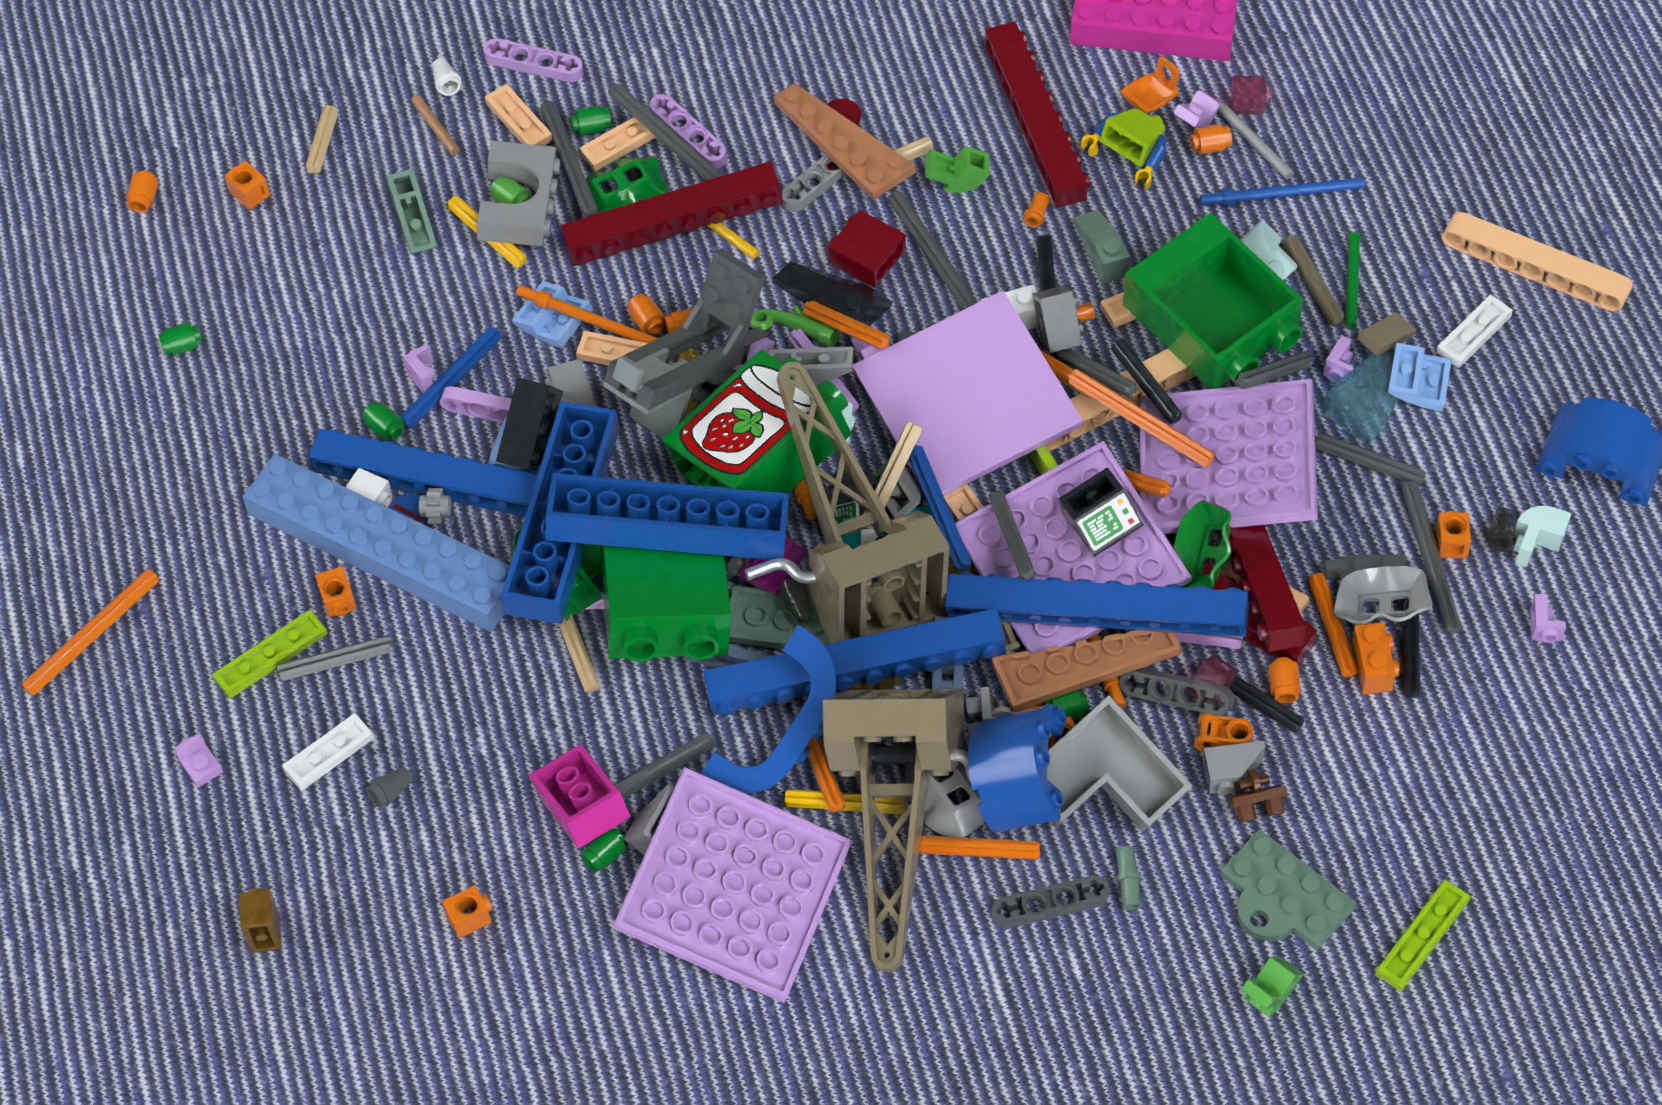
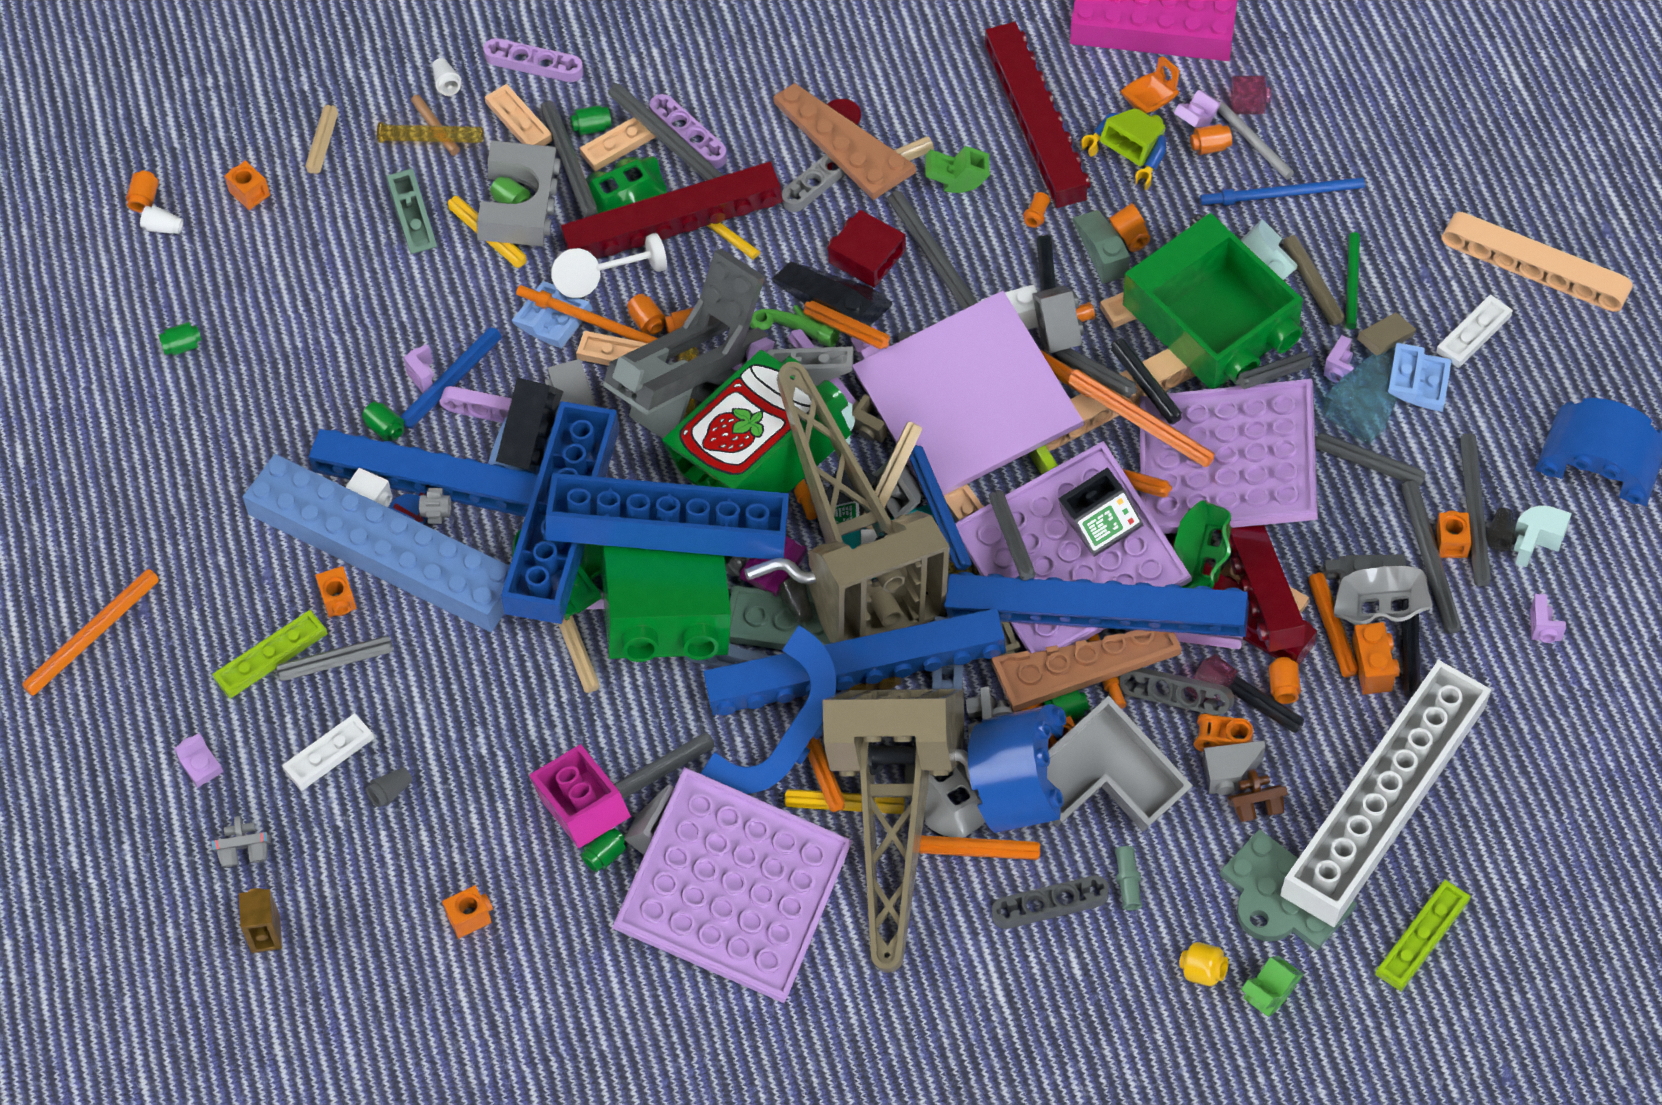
(159, 220): none -> white cone
(228, 847): none -> light grey hips
(429, 133): none -> clear yellow axle
(578, 271): none -> white piece
(865, 423): none -> dark tan bracket
(1131, 227): none -> orange piece
(1204, 964): none -> yellow head
(1385, 793): none -> white brick
(1475, 509): none -> dark grey axle

